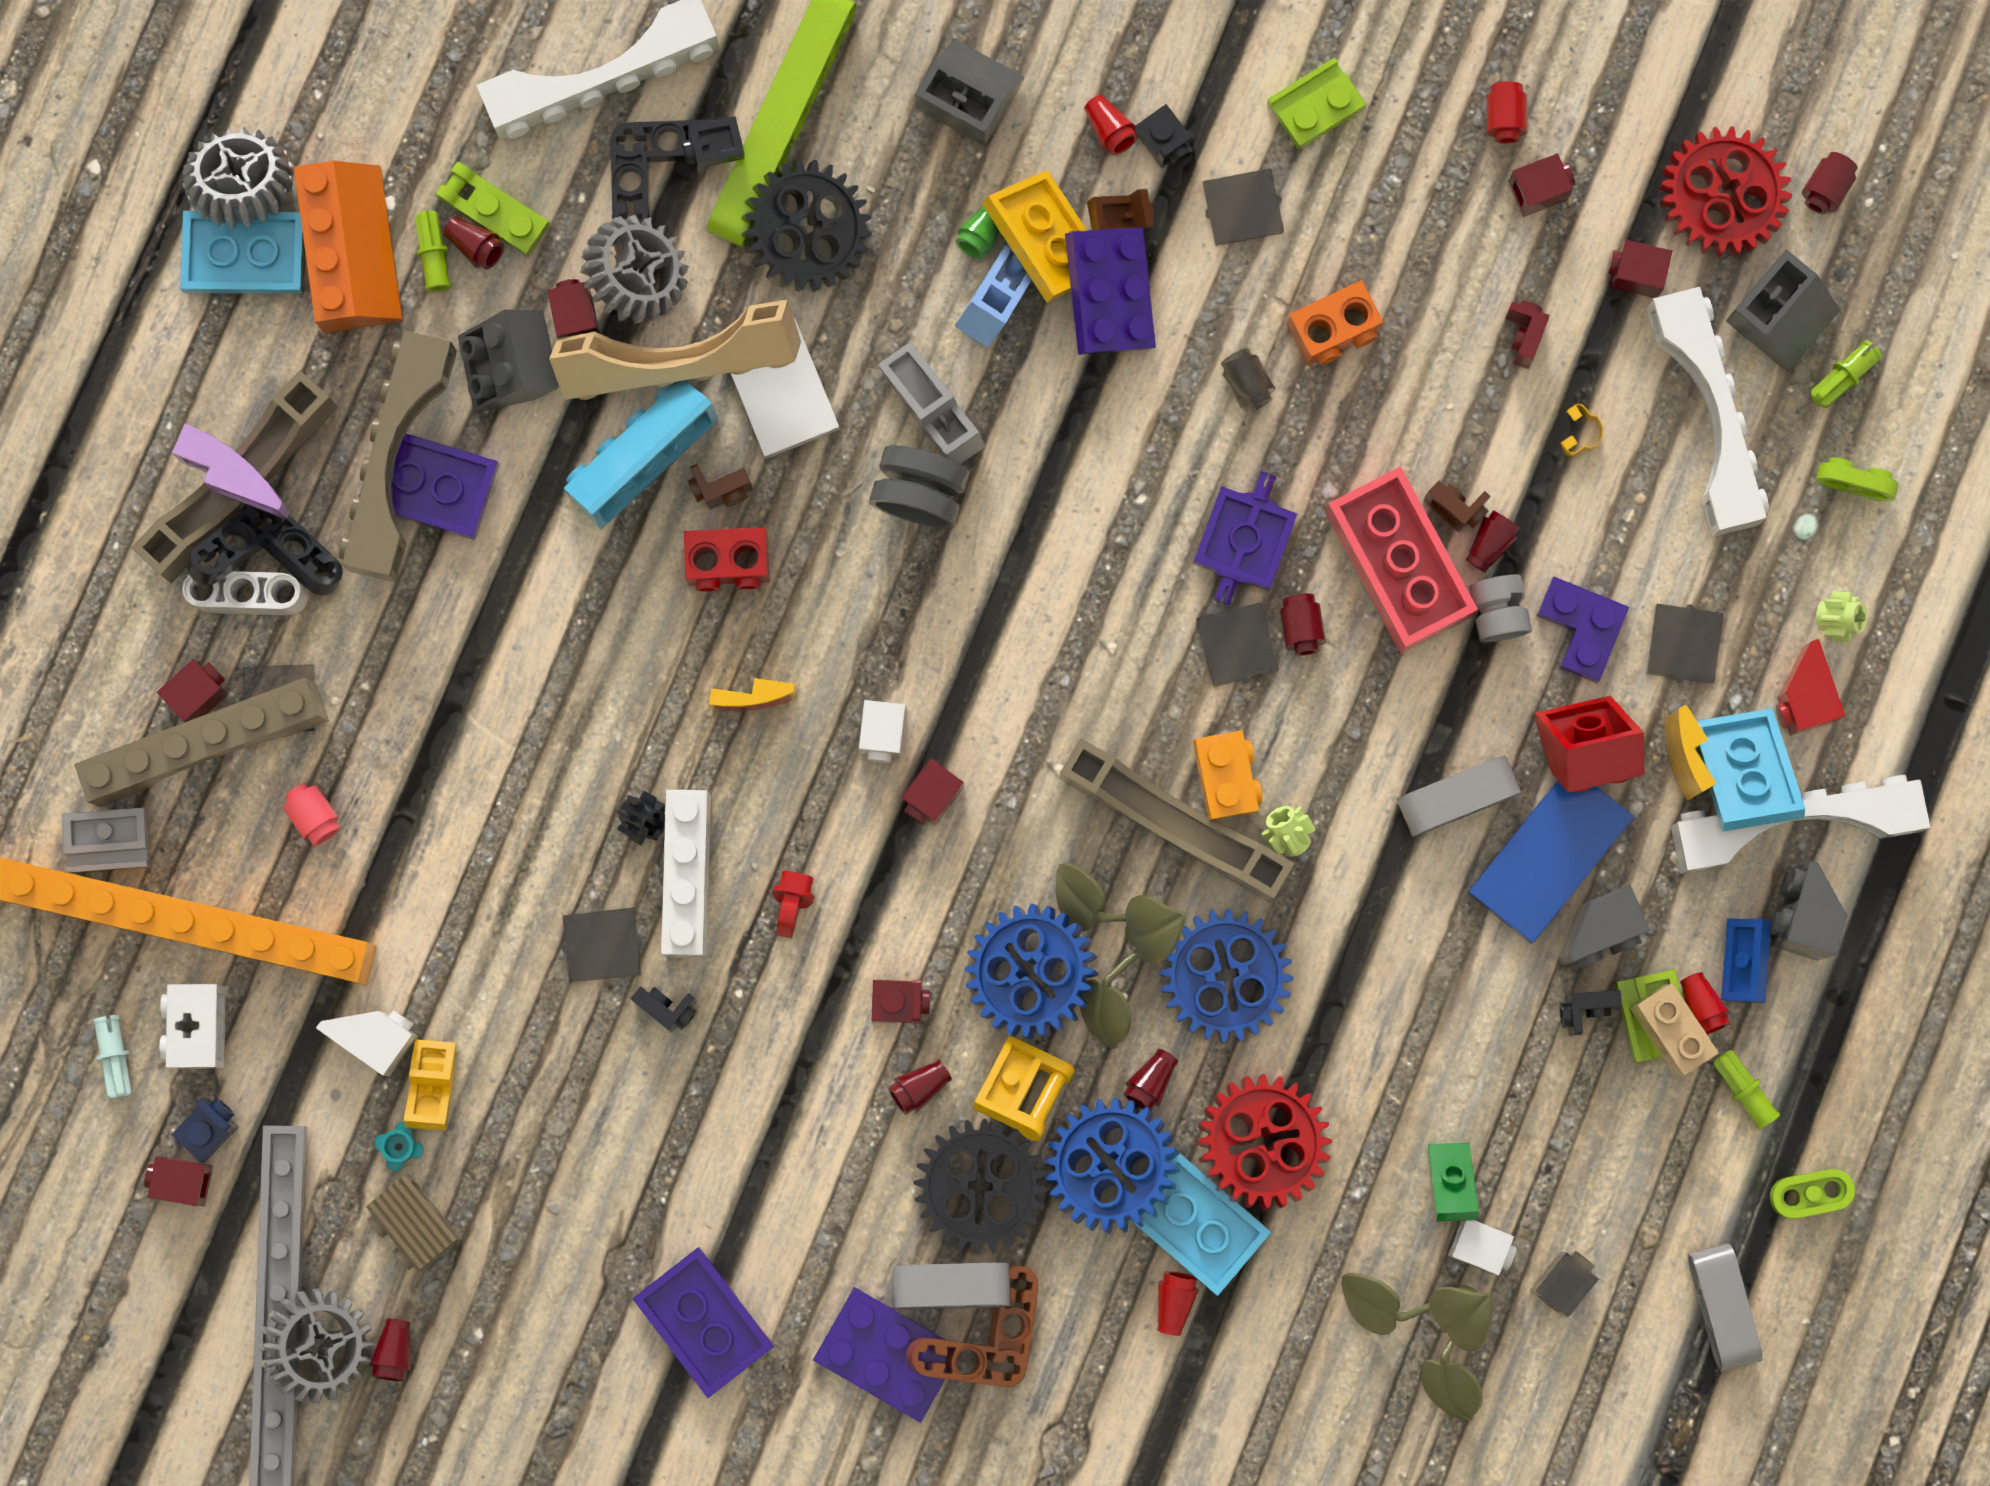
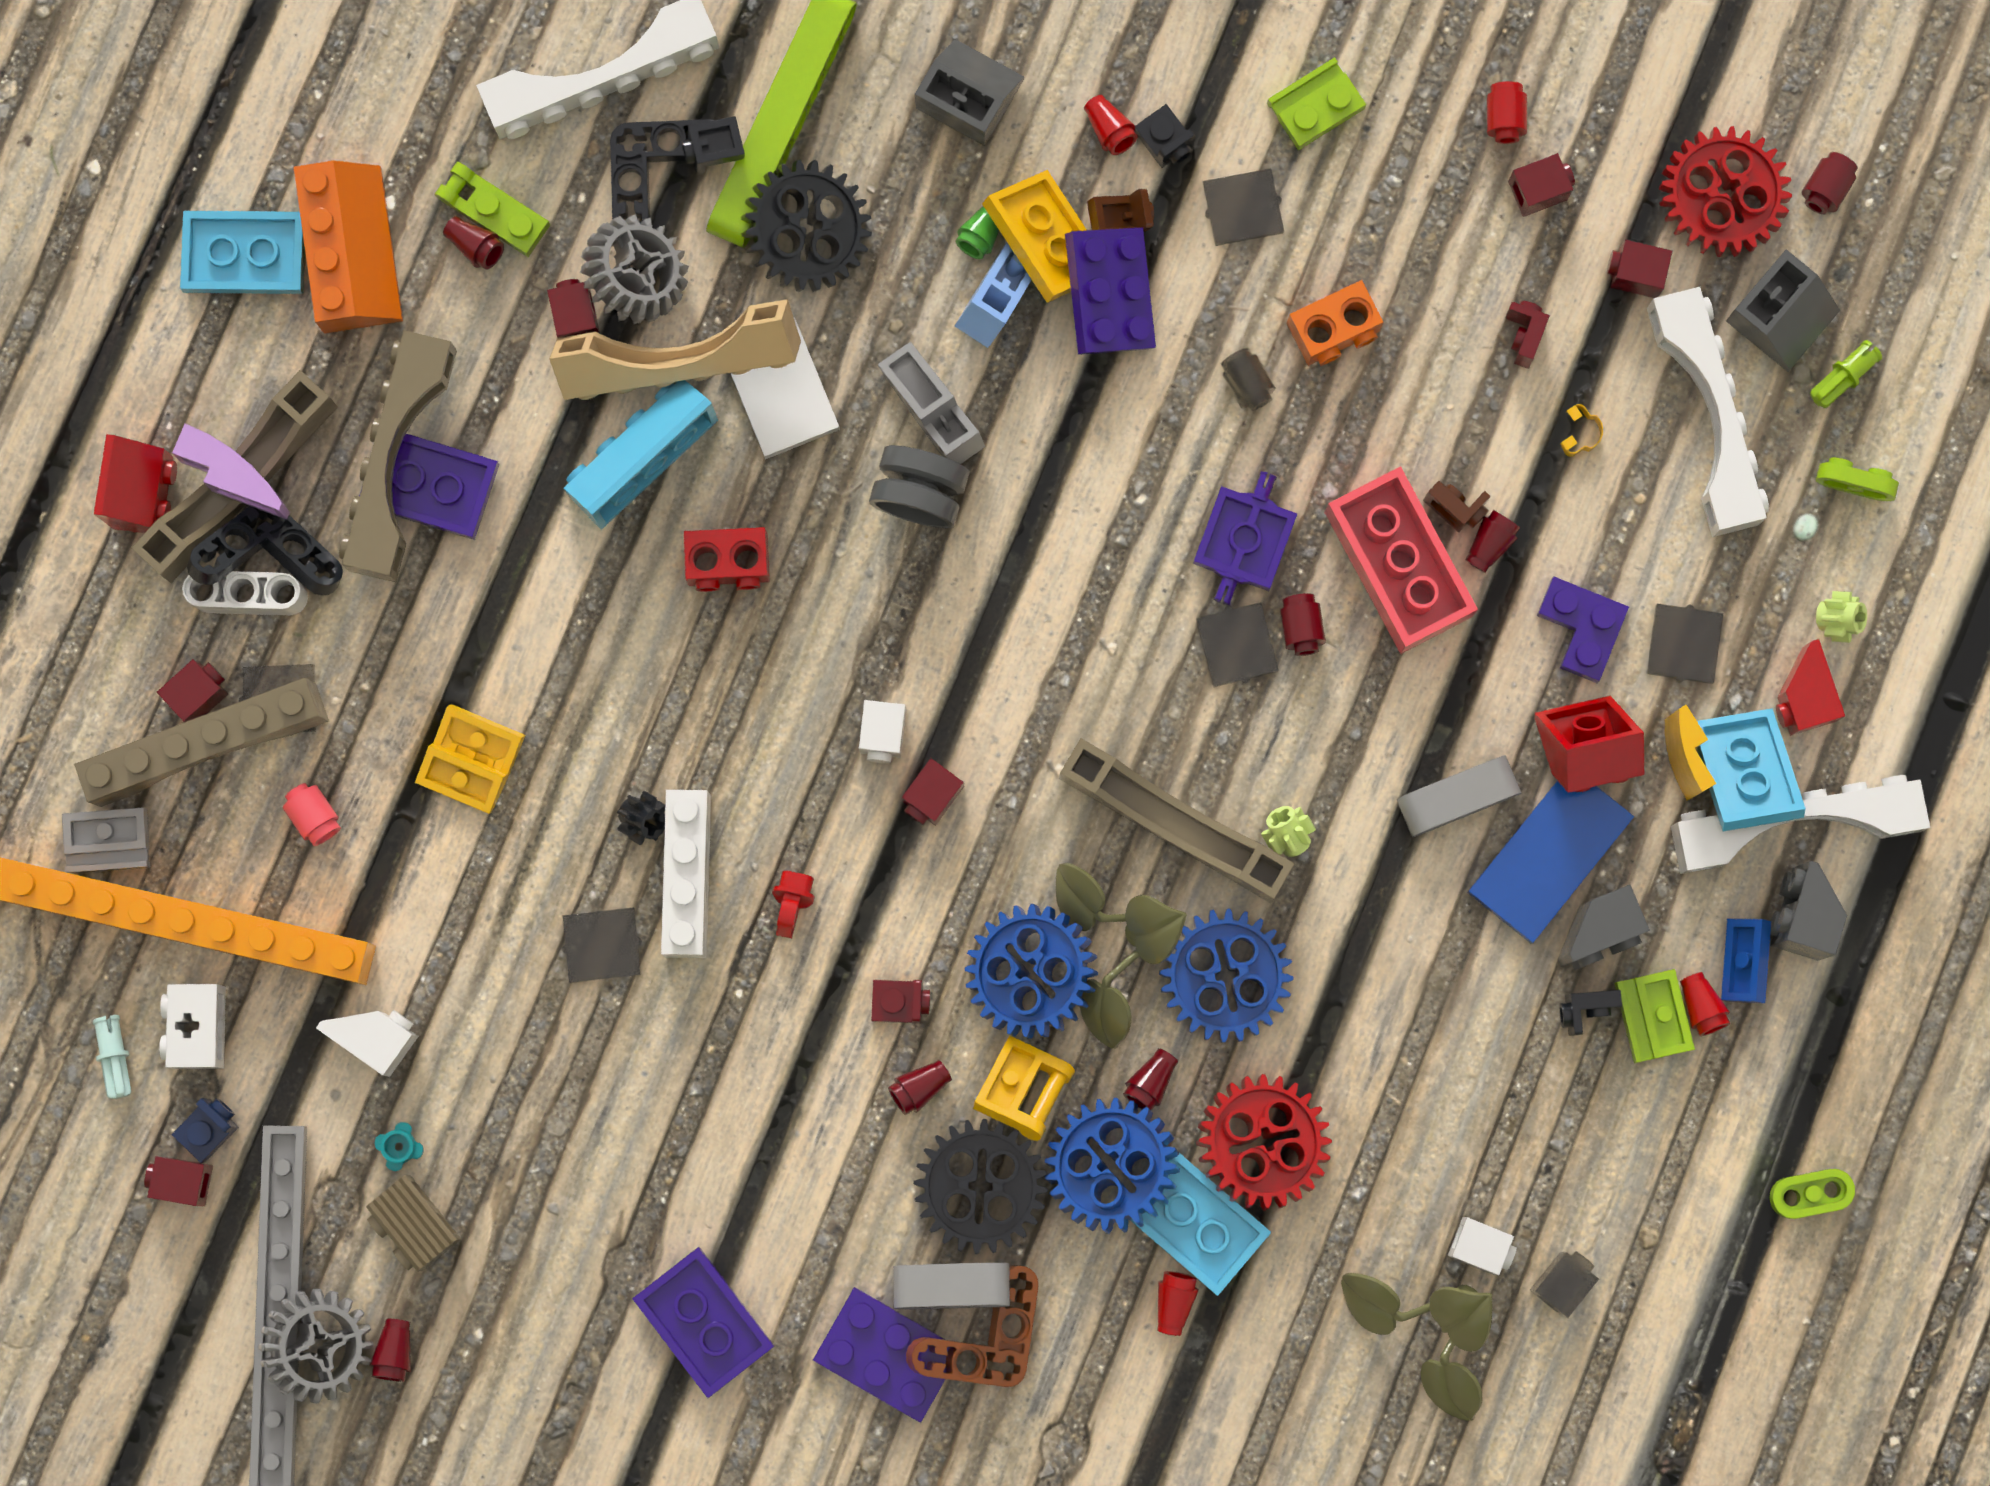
(133, 484): none -> red slope
(225, 197): light grey gear -> none
(430, 1085): yellow slope -> none
(432, 251): lime axle -> none
(470, 758): none -> yellow slope
(508, 359): dark grey slope -> none
(657, 1006): black bracket -> none
(729, 489): reddish brown bracket -> none
(764, 695): yellow slope -> none
(1227, 775): light orange bracket -> none
(1452, 1182): plate -> none
(1500, 608): light grey wheel -> none
(1674, 1030): tan brick -> none
(1725, 1307): light grey beam -> none
(1745, 1089): lime axle -> none

